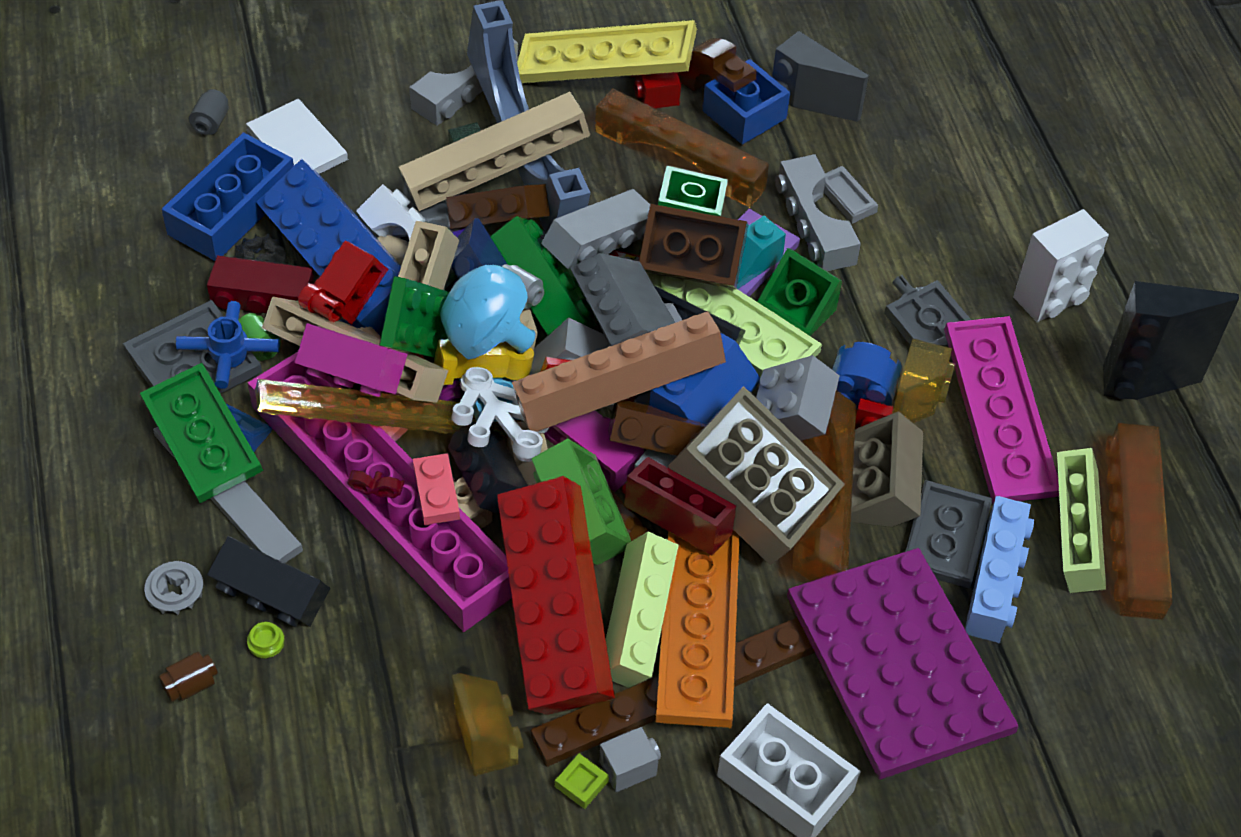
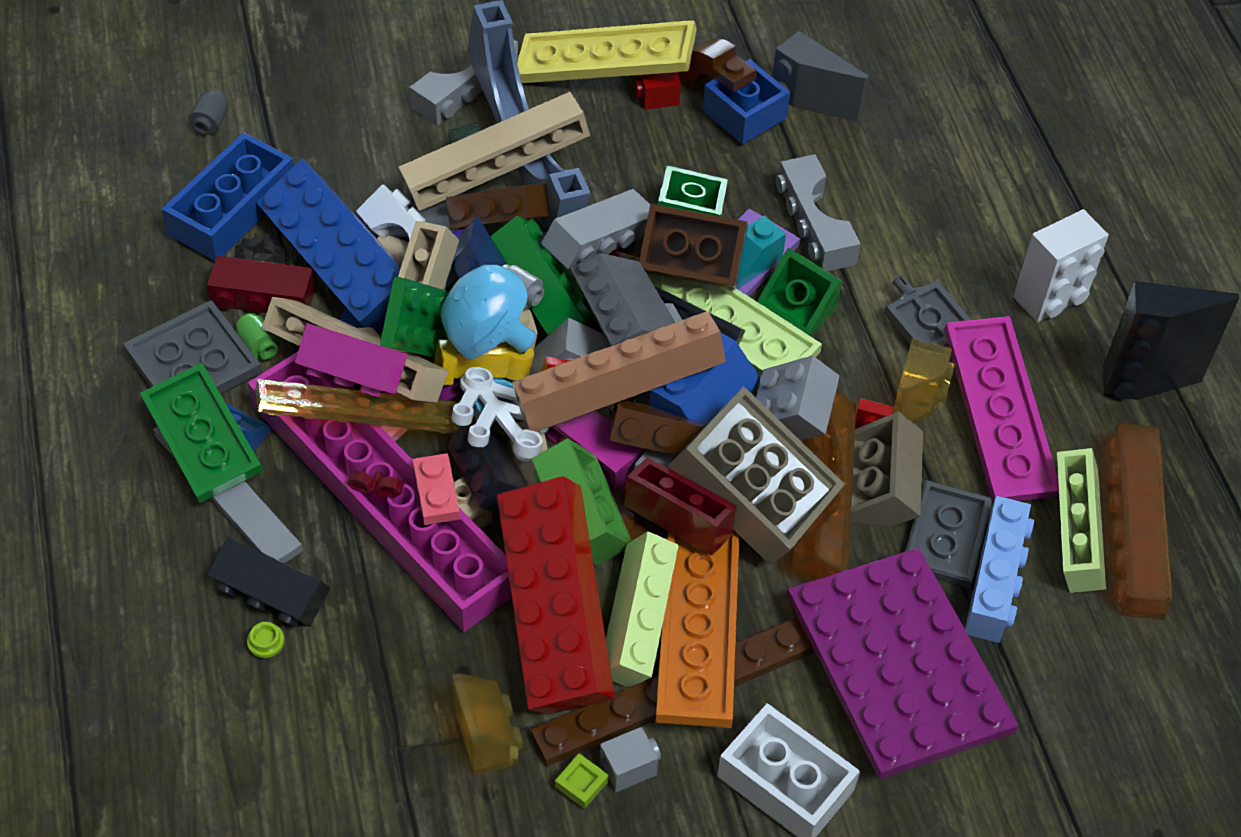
(178, 574): light grey gear -> none
(188, 676): reddish brown brick -> none
(227, 343): blue bar -> none
(299, 135): white tile -> none
(344, 284): red hinge -> none
(632, 121): clear orange arch -> none
(848, 195): light grey tile -> none
(867, 373): blue brick -> none

